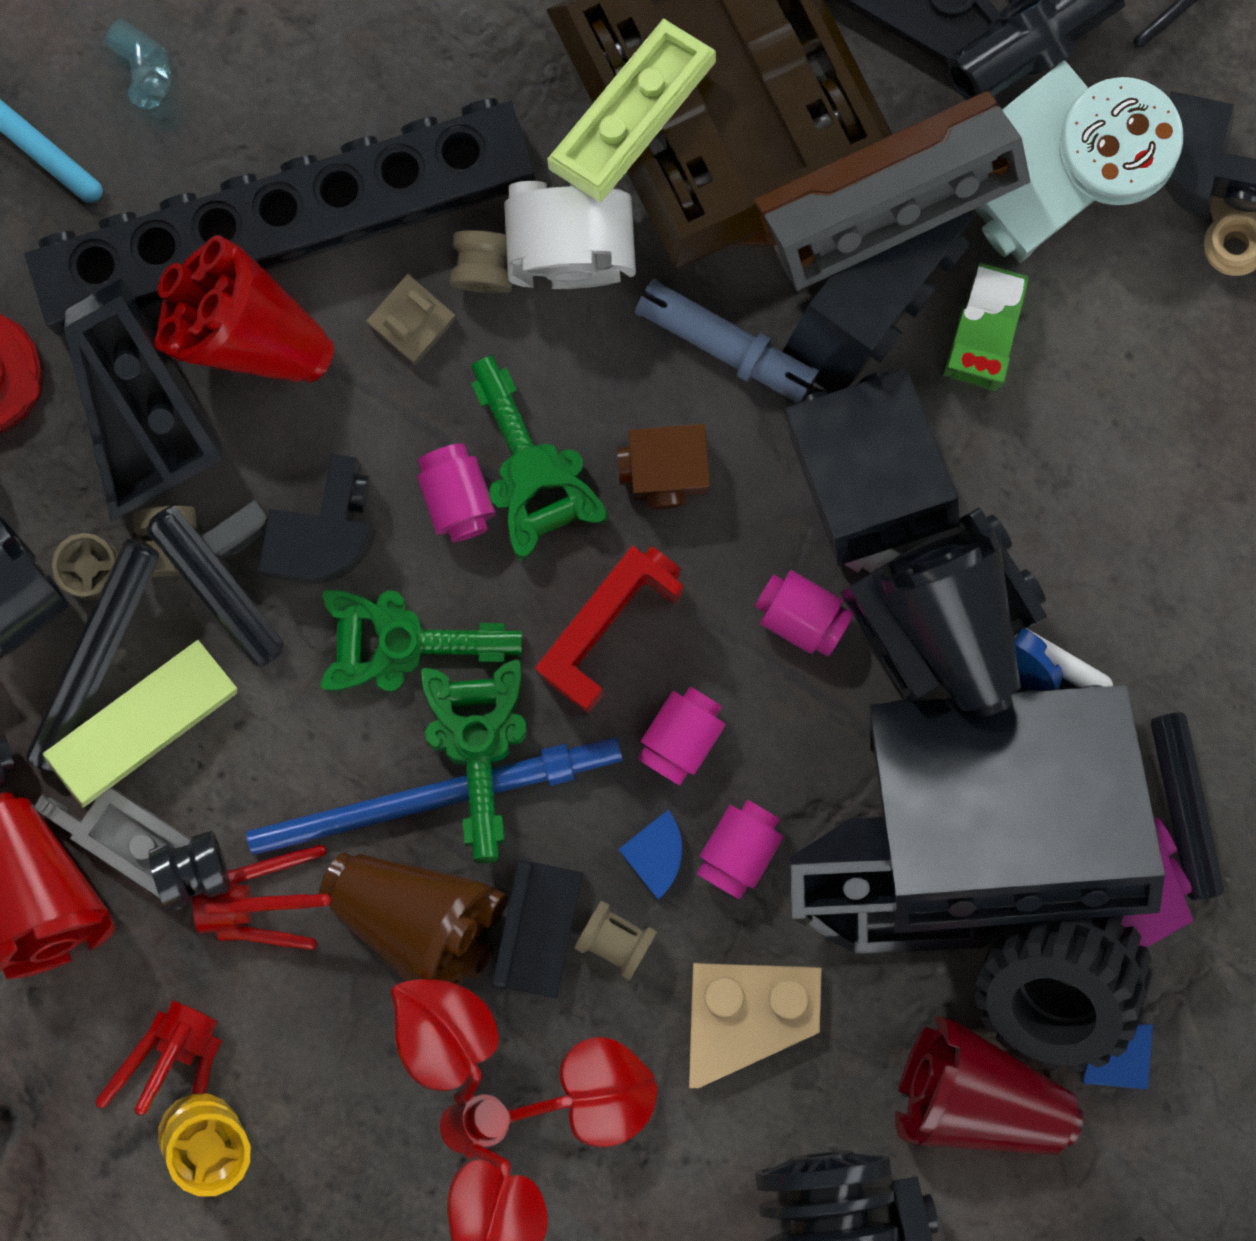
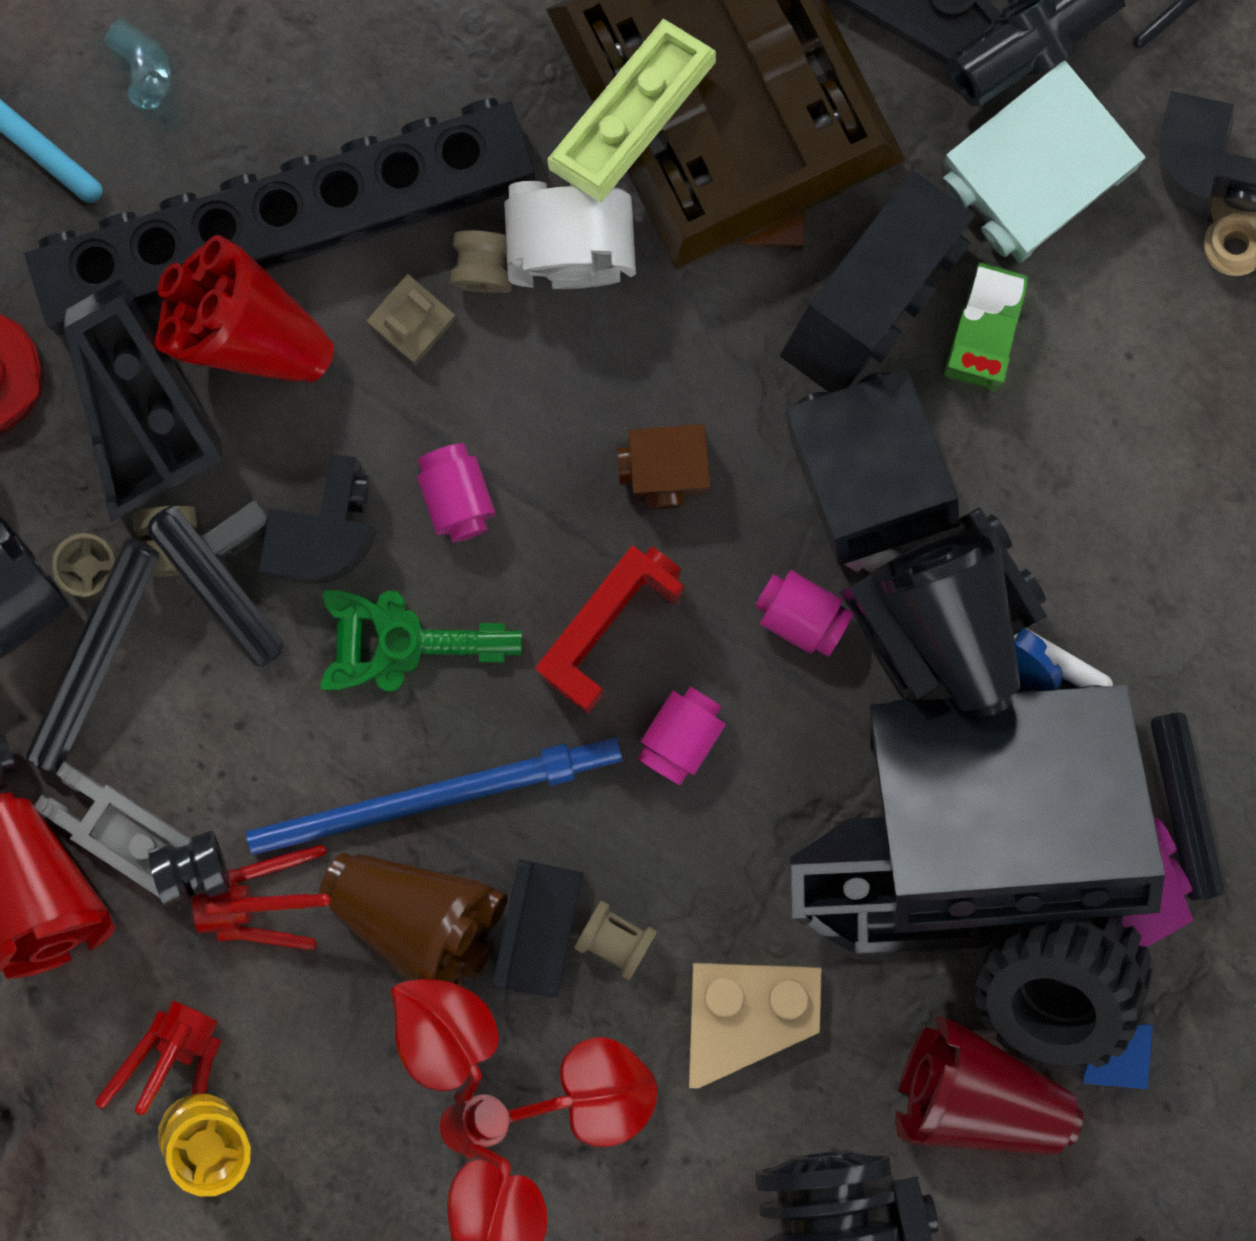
(140, 723): yellowish green tile -> none
(477, 743): green piece -> none
(531, 469): green piece -> none
(656, 853): blue tile -> none
(727, 342): sand blue pin -> none
(740, 849): dark pink brick -> none
(893, 190): dark grey piece -> none
(1121, 141): light aqua head -> none

